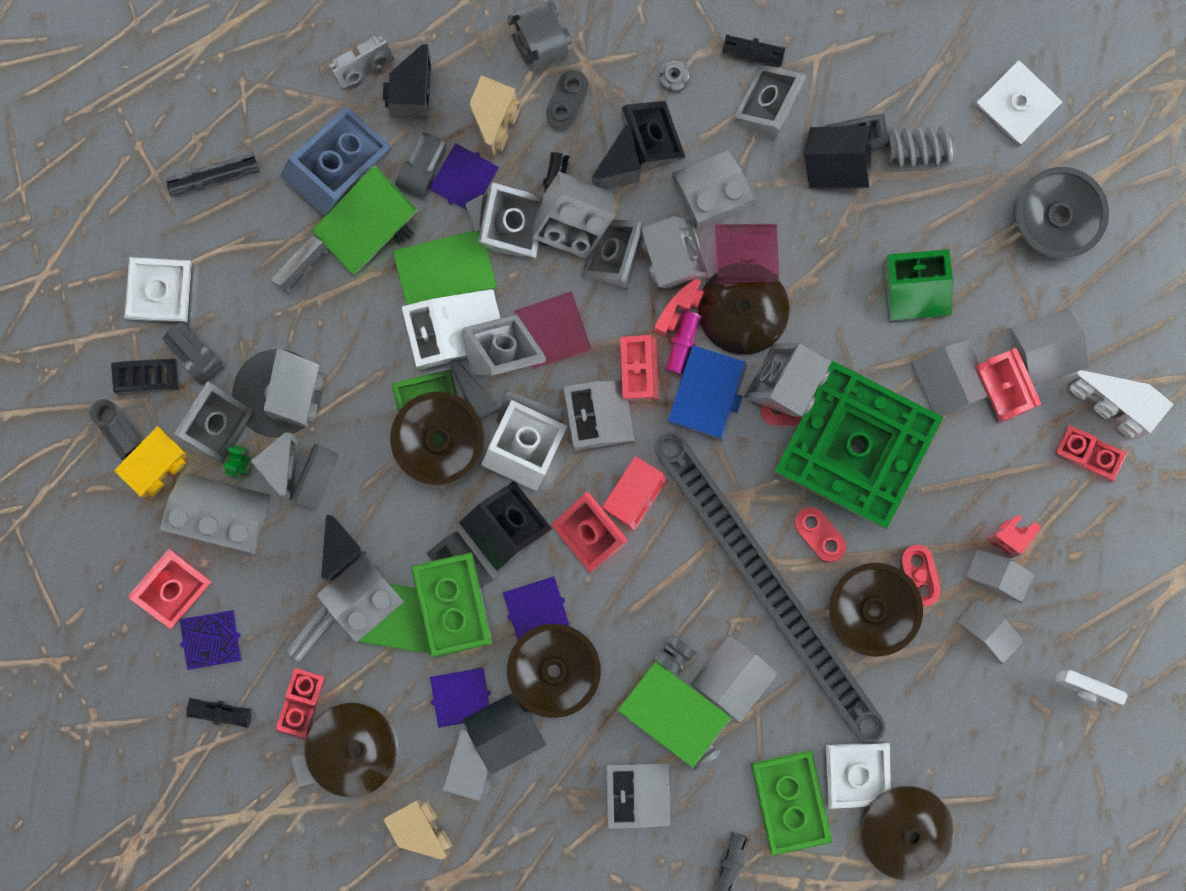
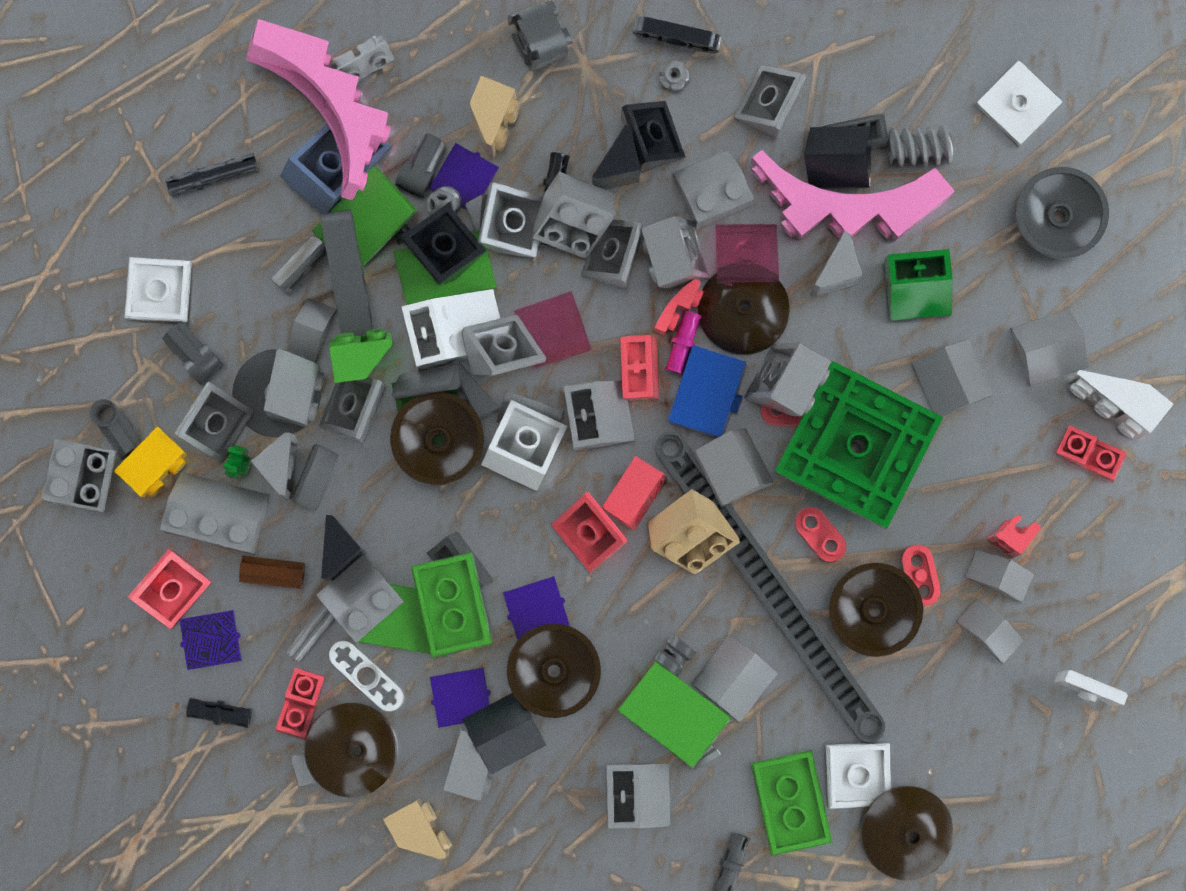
(79, 476): none -> light grey slope
(117, 376): black slope -> none
(272, 572): none -> reddish brown axle
(310, 330): none -> light grey slope
(334, 93): none -> bright pink arch
(346, 272): none -> dark grey beam
(352, 408): none -> light grey slope
(358, 355): none -> bright green slope
(388, 686): none -> white beam
(409, 86): black slope -> none
(427, 382): none -> dark grey slope
(443, 245): none -> black slope
(450, 195): none -> light grey wheel
(505, 525): black slope -> none
(568, 99): dark grey plate -> none
(677, 34): none -> black beam
(691, 532): none -> tan slope
(733, 466): none -> light grey slope
(753, 50): black pin -> none
(810, 206): none -> bright pink arch
(841, 269): none -> light grey slope
(1008, 385): coral hinge -> none

